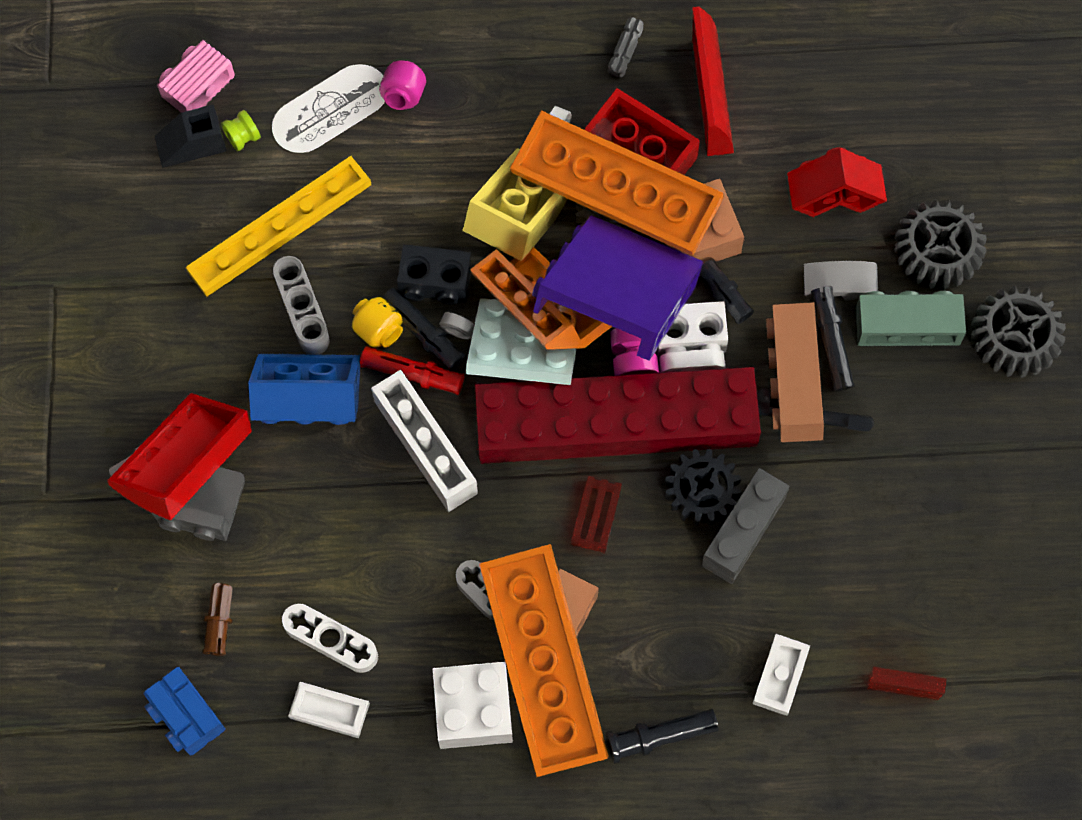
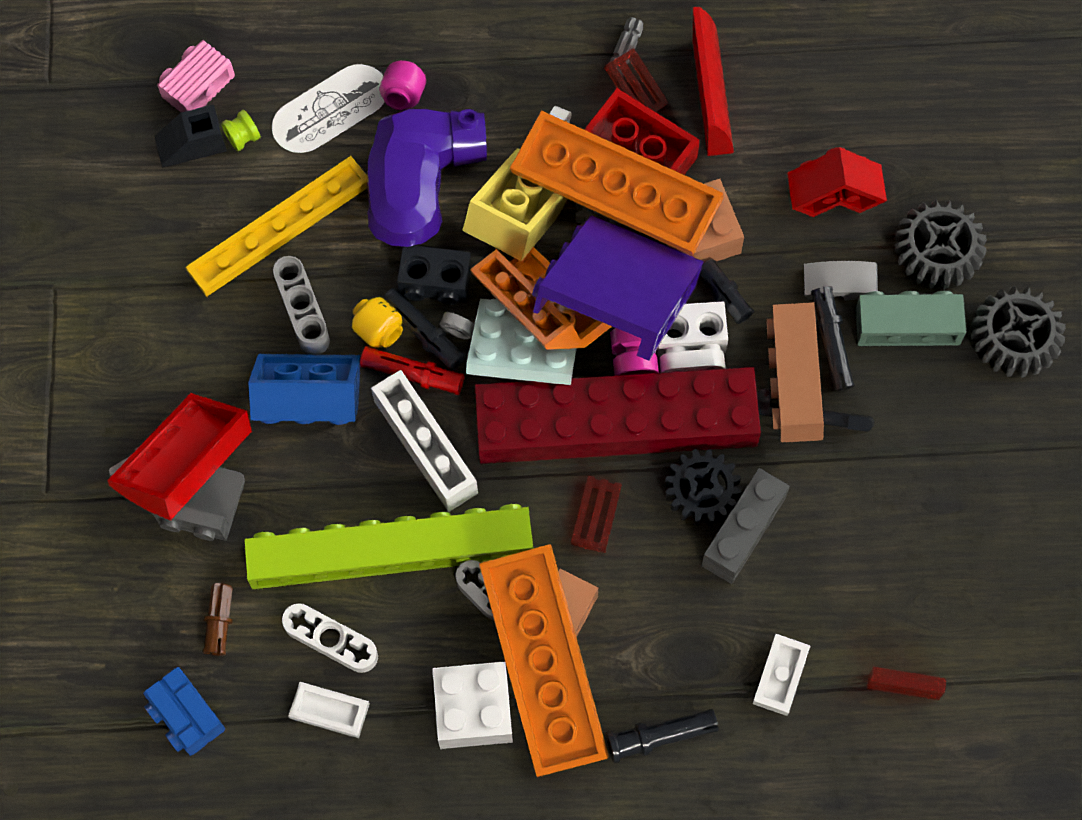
(386, 547): none -> lime brick
(408, 165): none -> dark purple piece
(644, 75): none -> clear red tile

